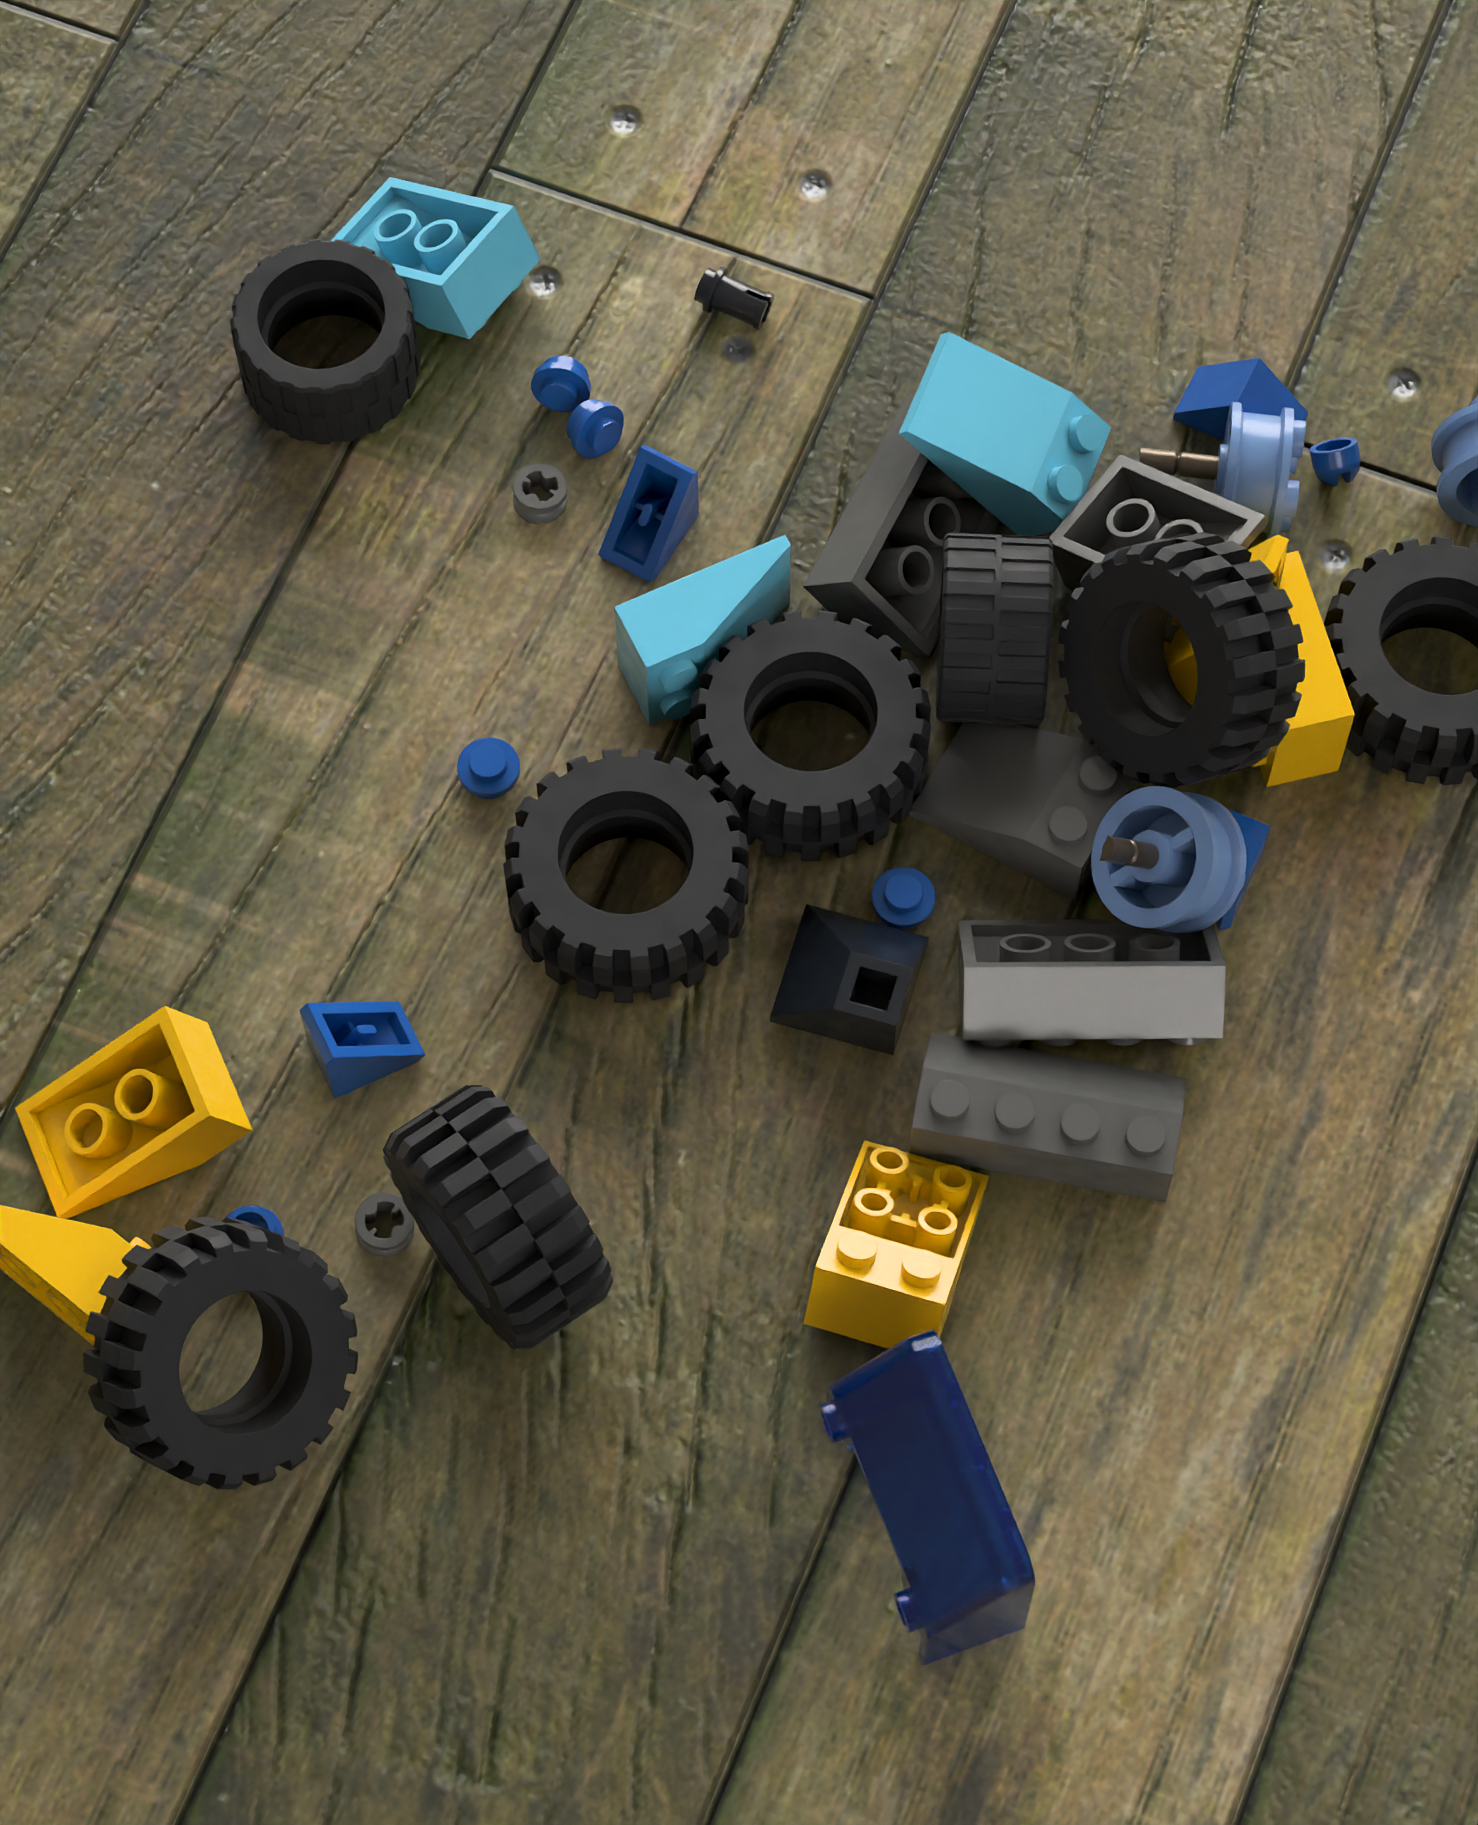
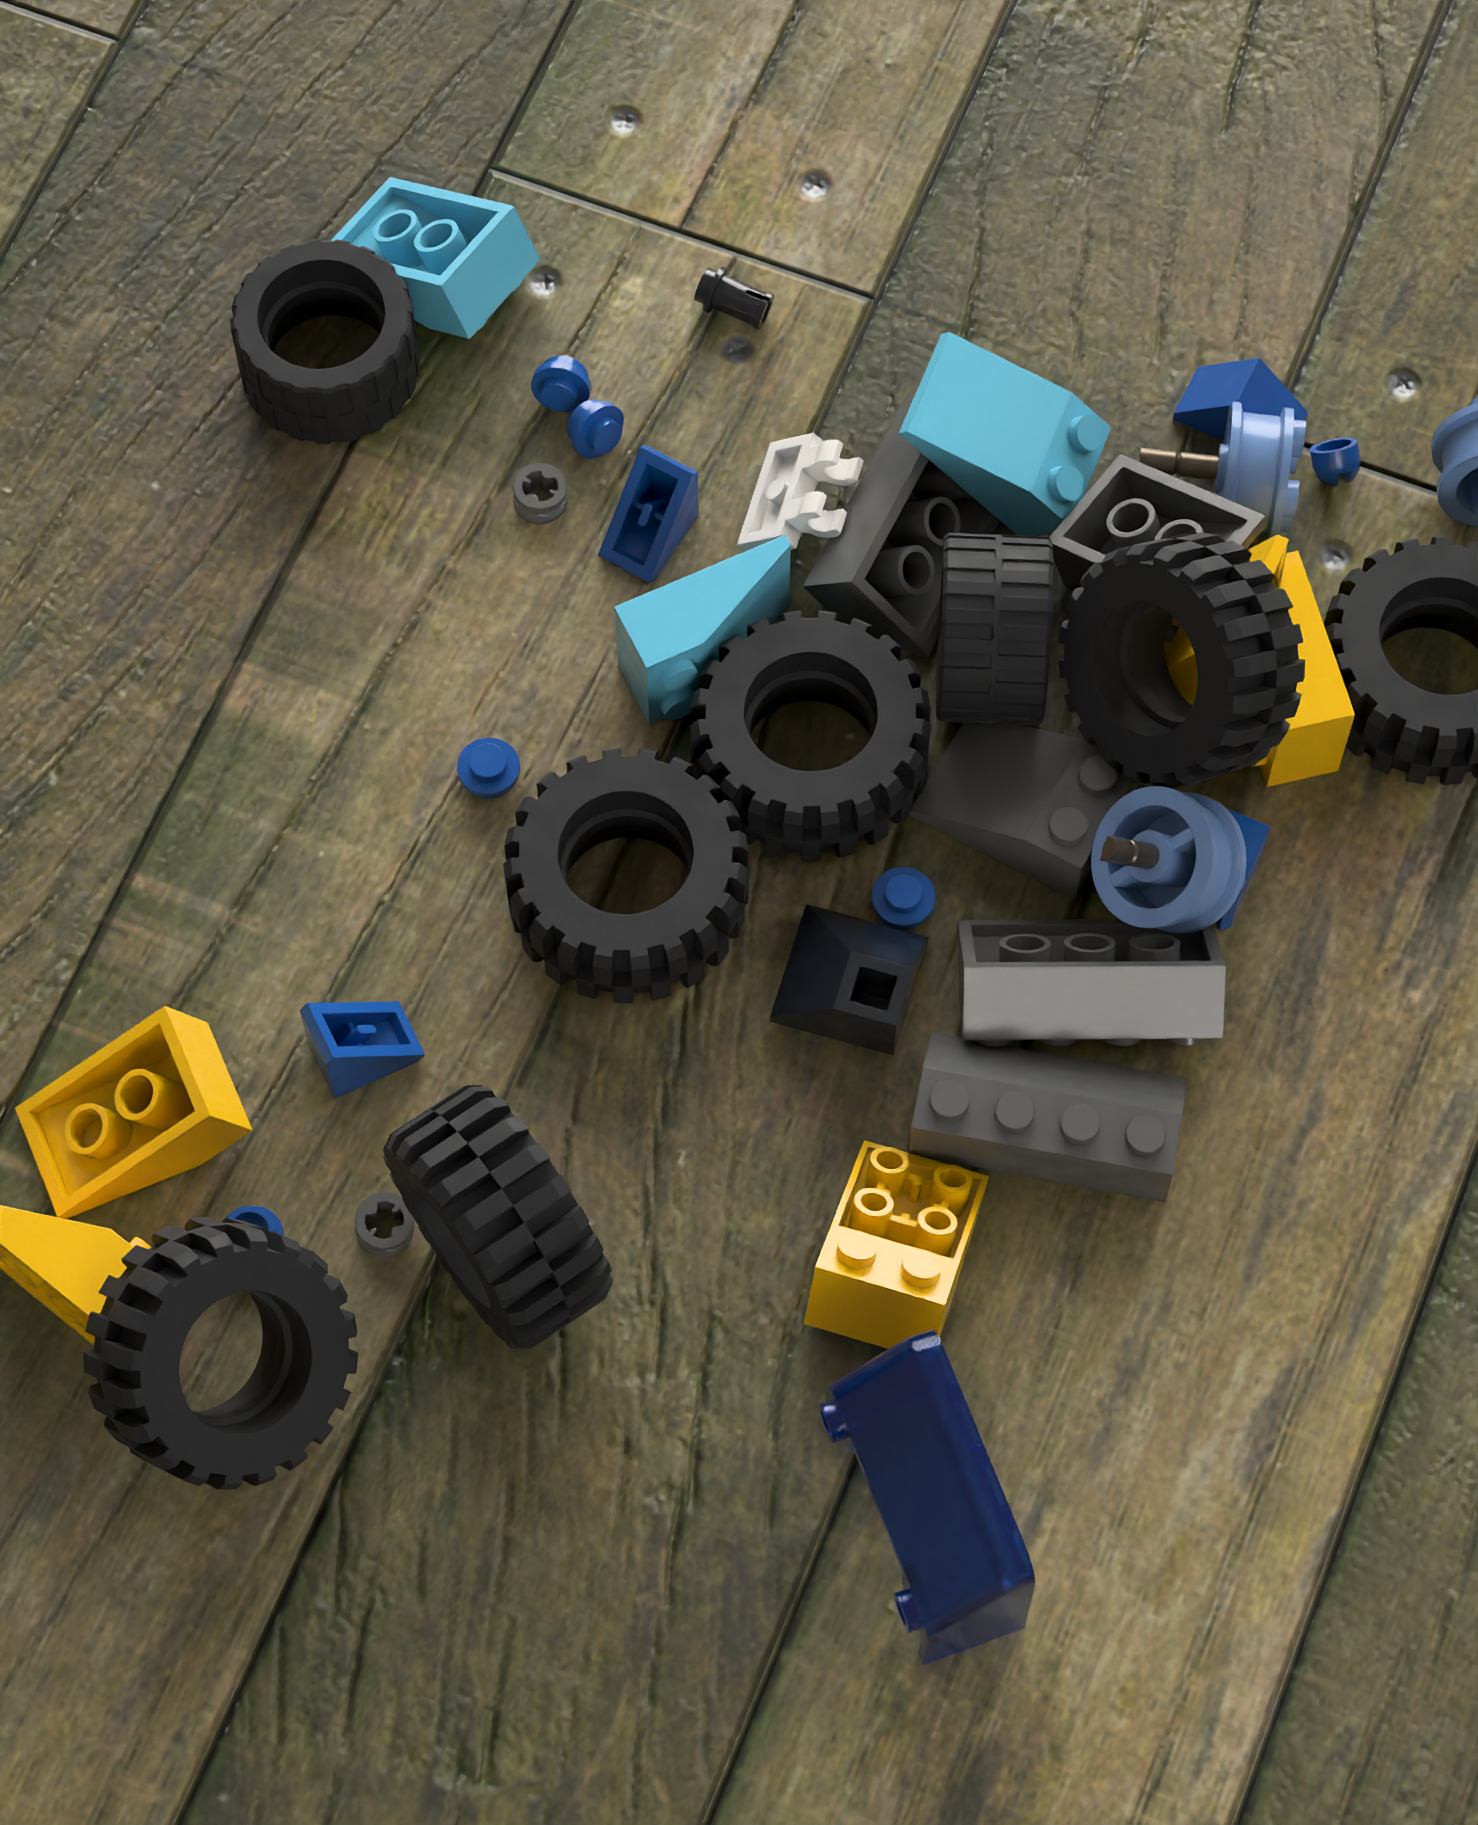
(785, 491): none -> white plate

